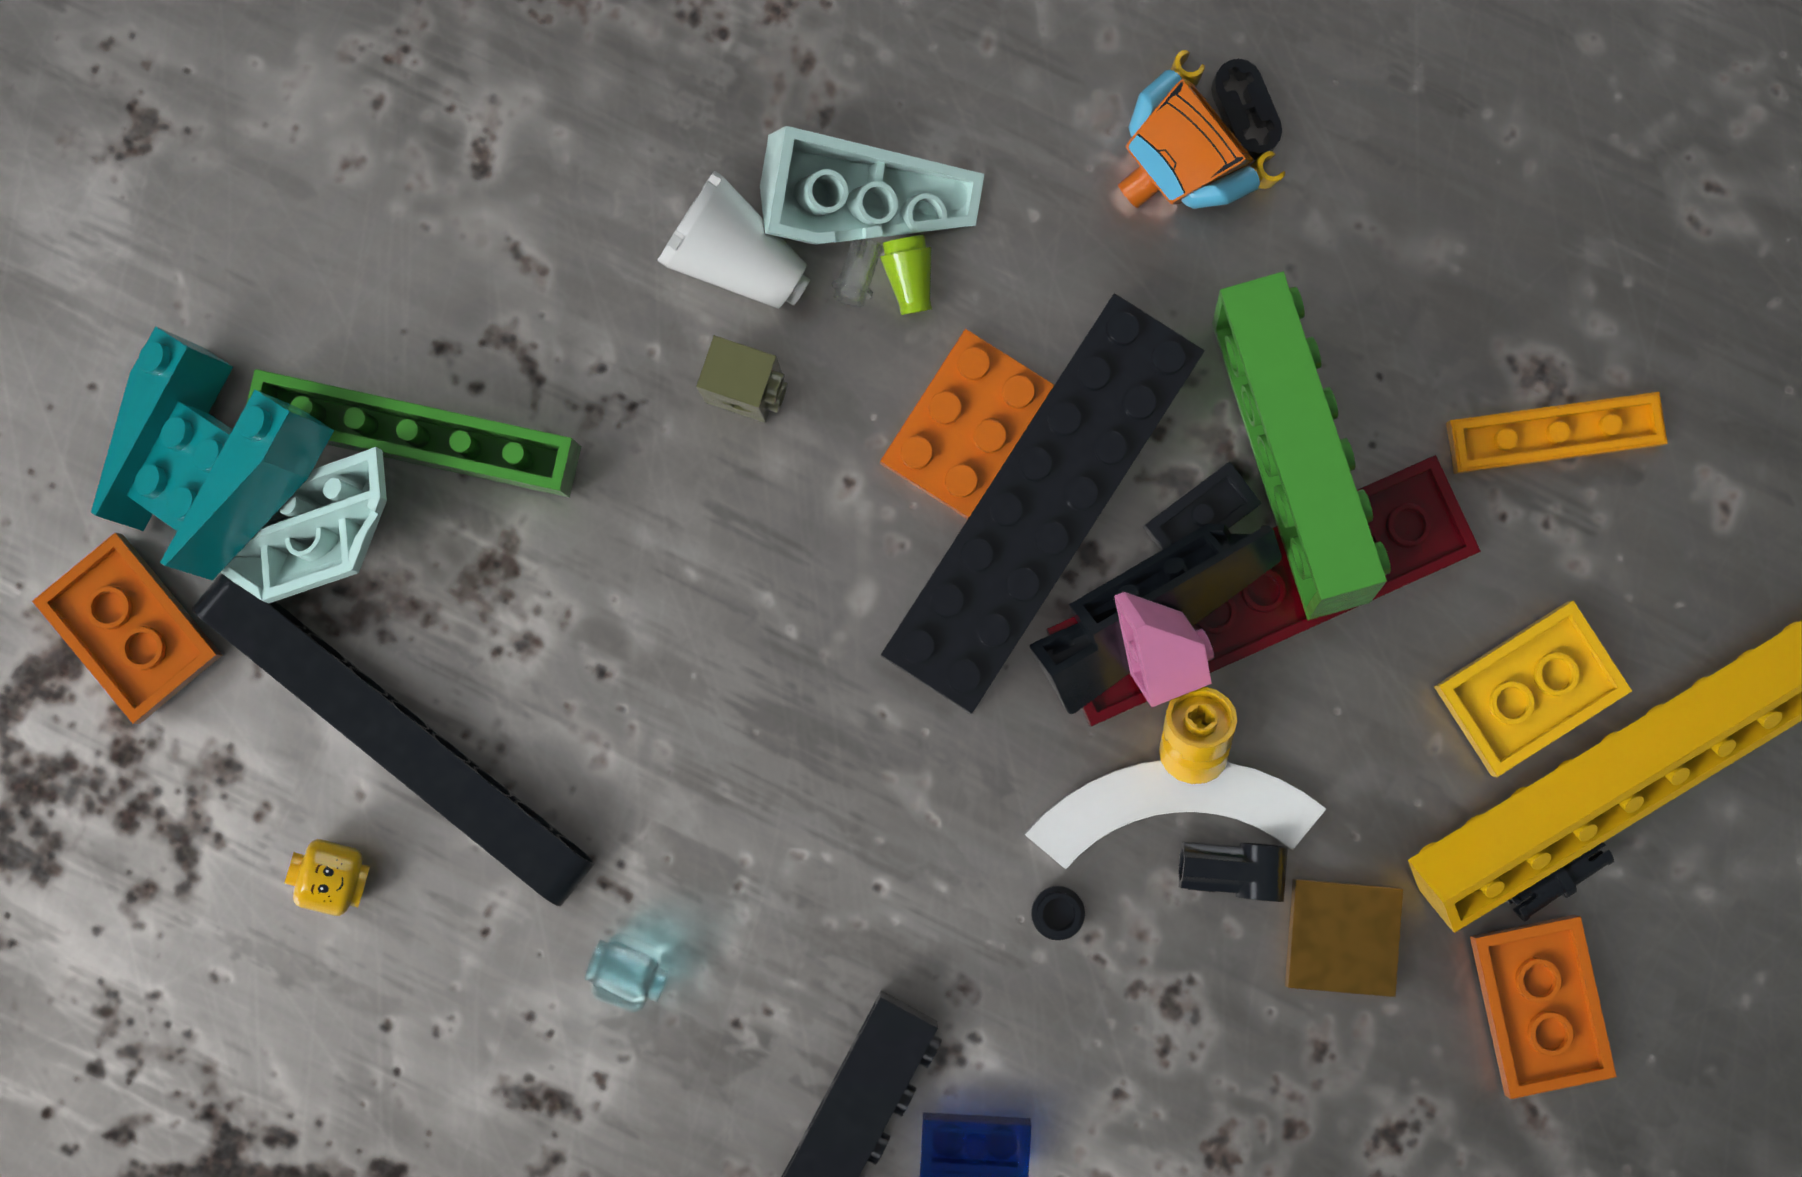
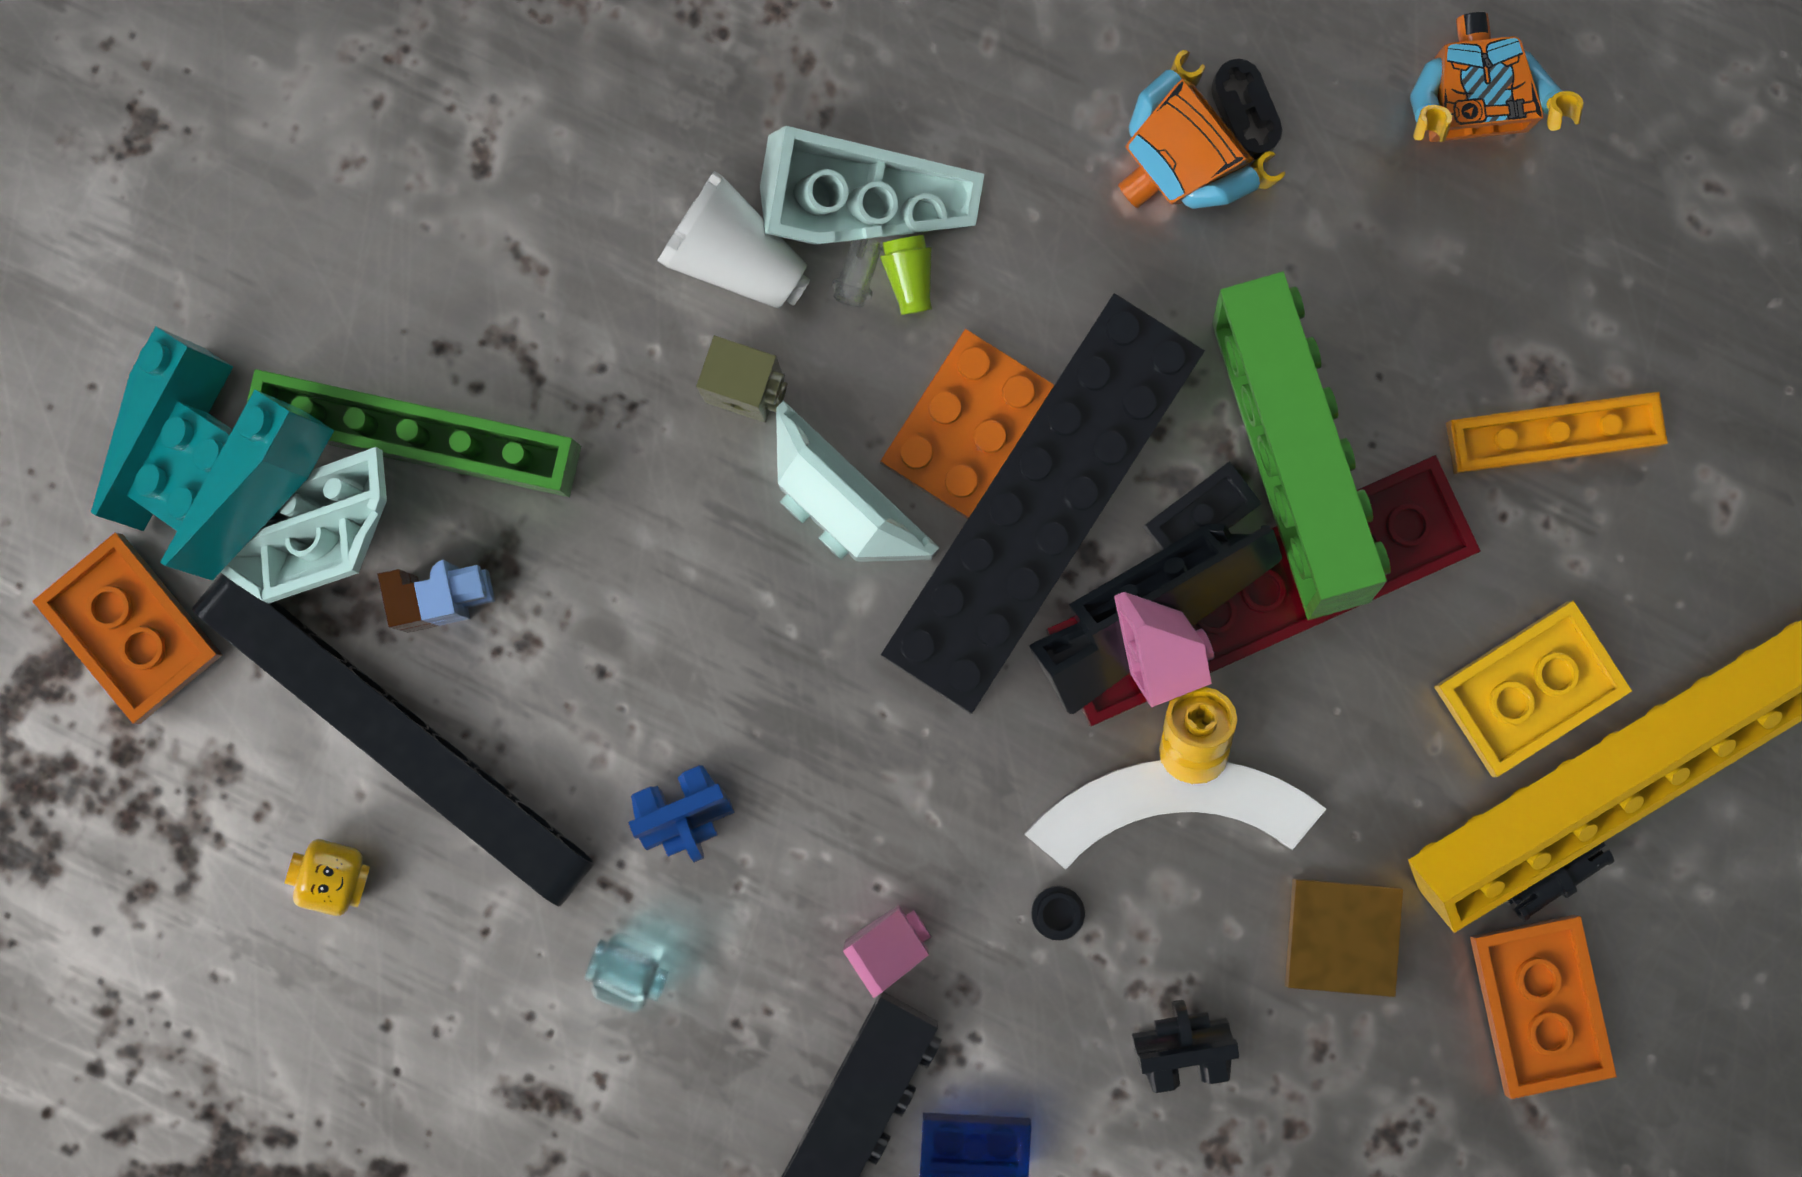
(433, 602): none -> light blue hips
(683, 822): none -> blue hips
(840, 499): none -> light aqua wedge
(887, 949): none -> bright pink slope
(1185, 1043): none -> black hips
(1248, 869): black piece -> none
(1486, 88): none -> torso

